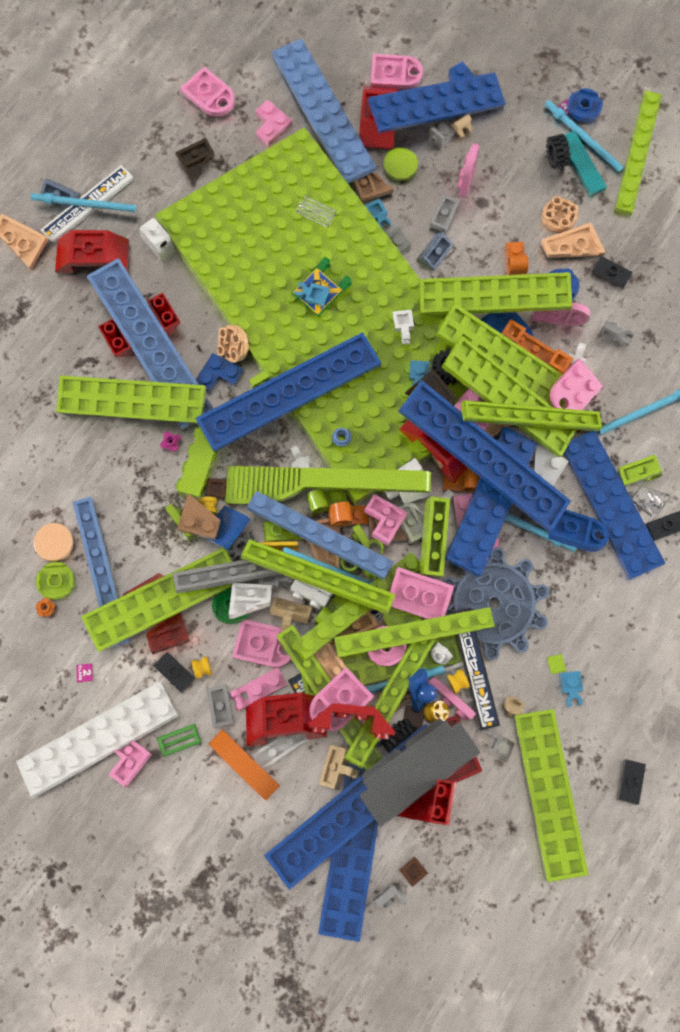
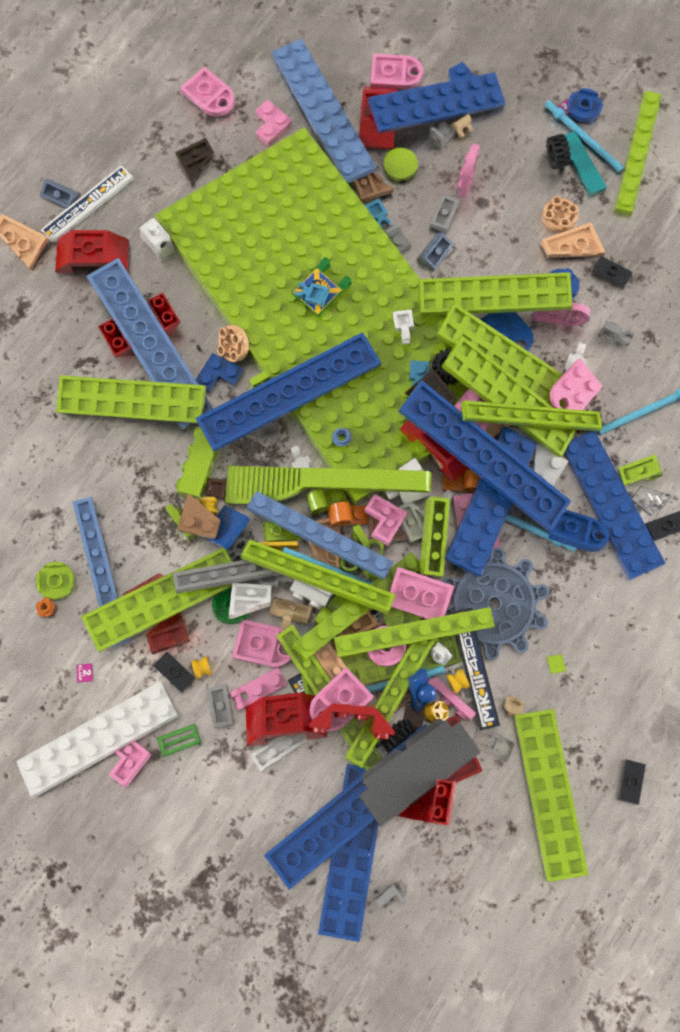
(49, 198): medium azure bar -> none
(53, 542): light nougat tile -> none
(170, 446): dark pink plate -> none
(244, 765): orange slope -> none
(318, 209): clear tile -> none
(335, 768): tan plate -> none
(413, 871): reddish brown tile -> none
(516, 259): orange plate -> none
(556, 359): orange slope -> none
(572, 684): dark azure plate -> none

